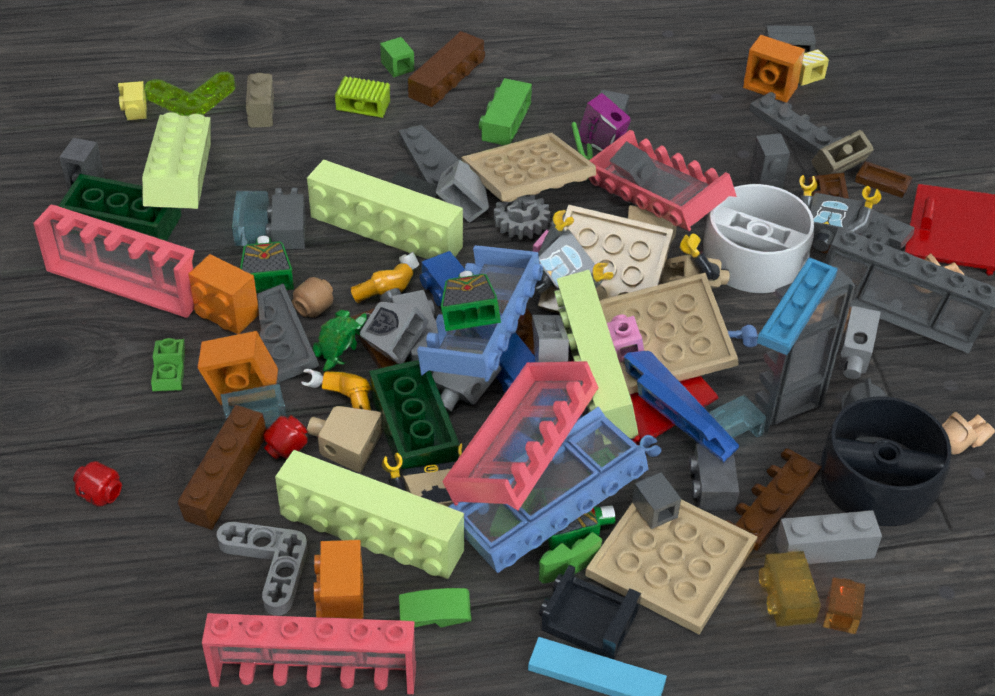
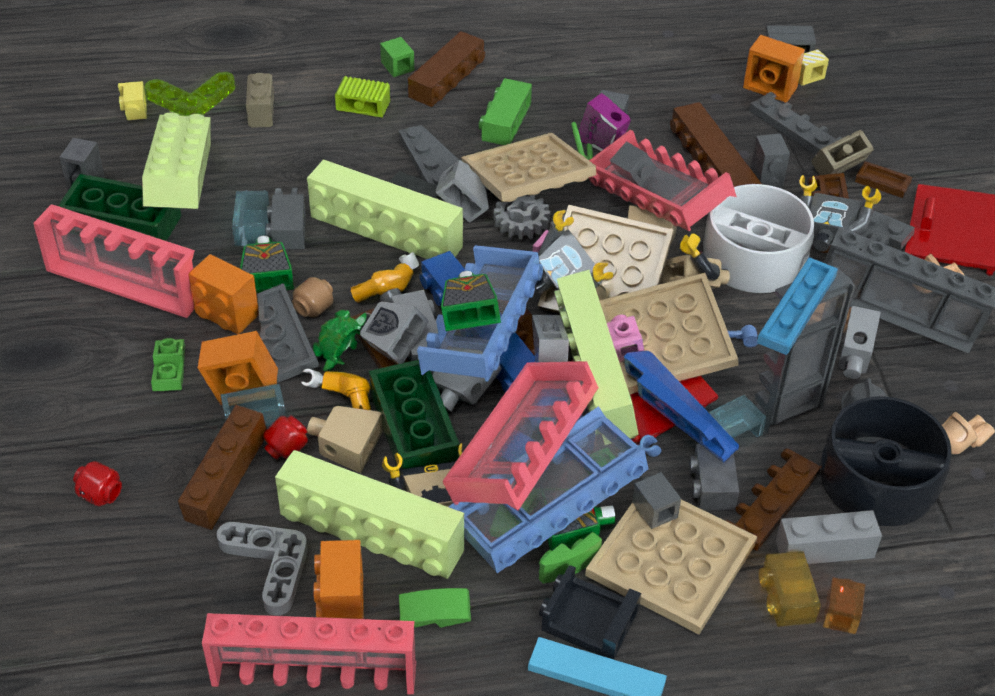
(709, 144): none -> reddish brown brick

